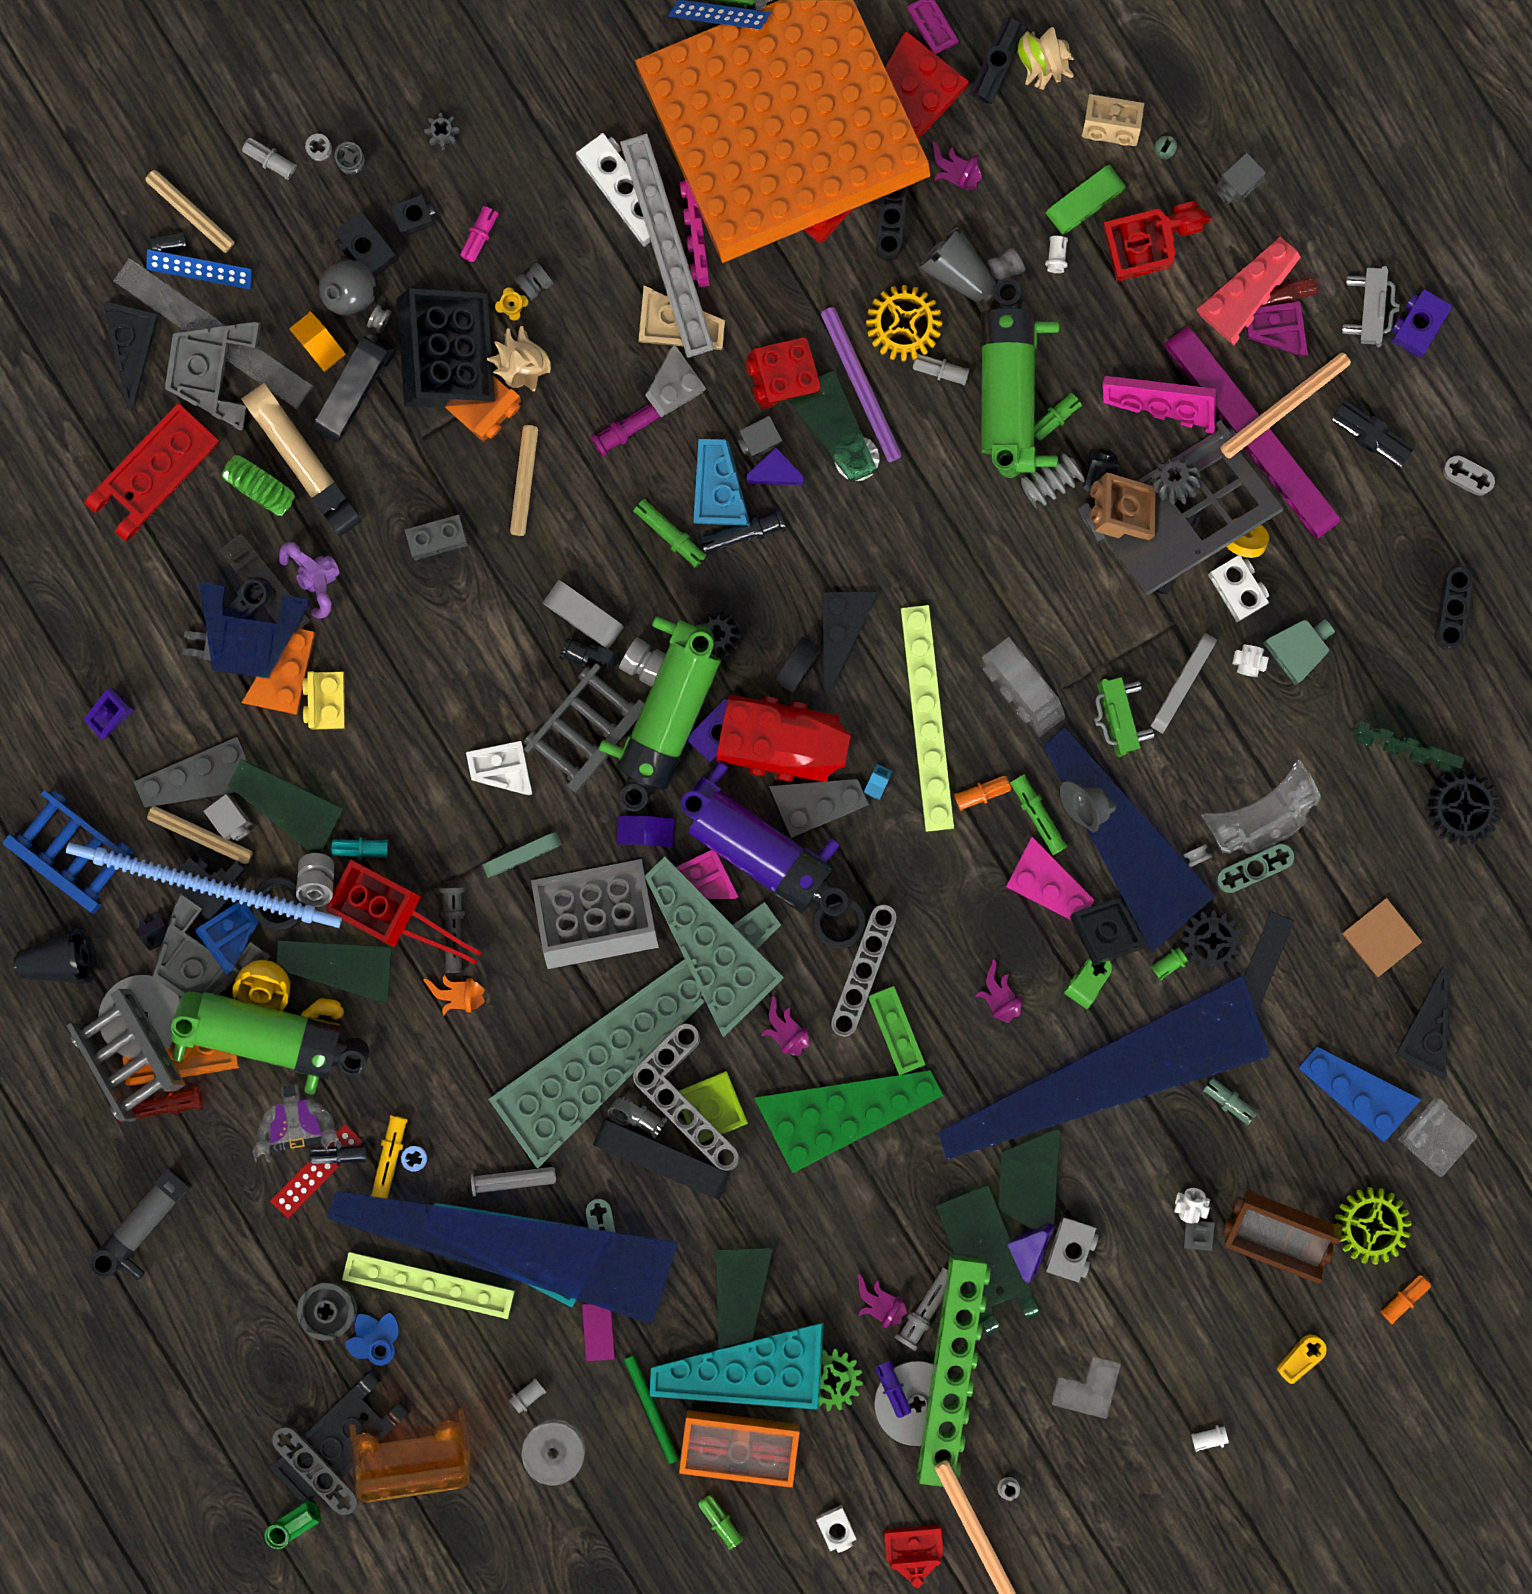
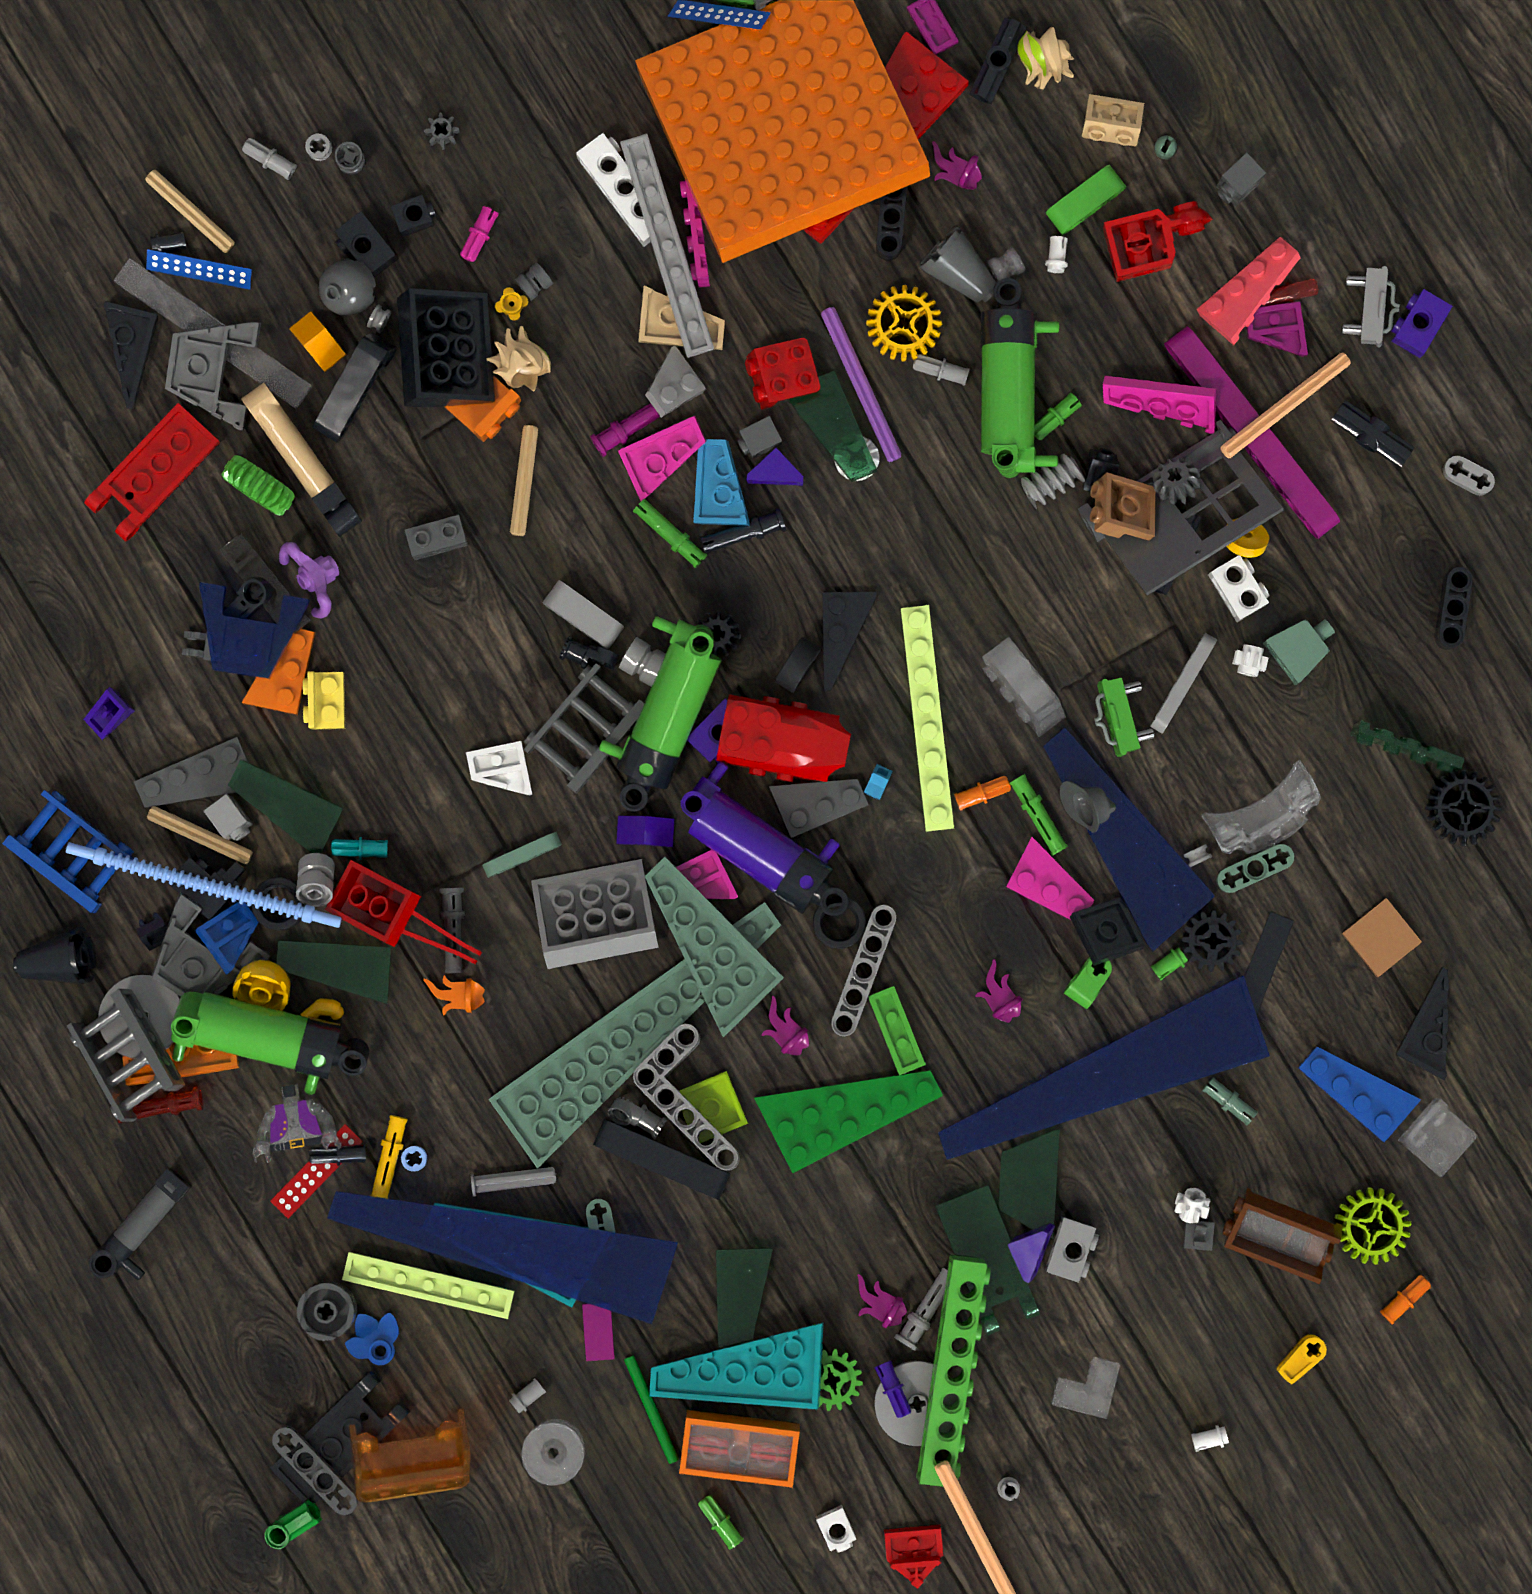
(661, 454): none -> dark pink wing

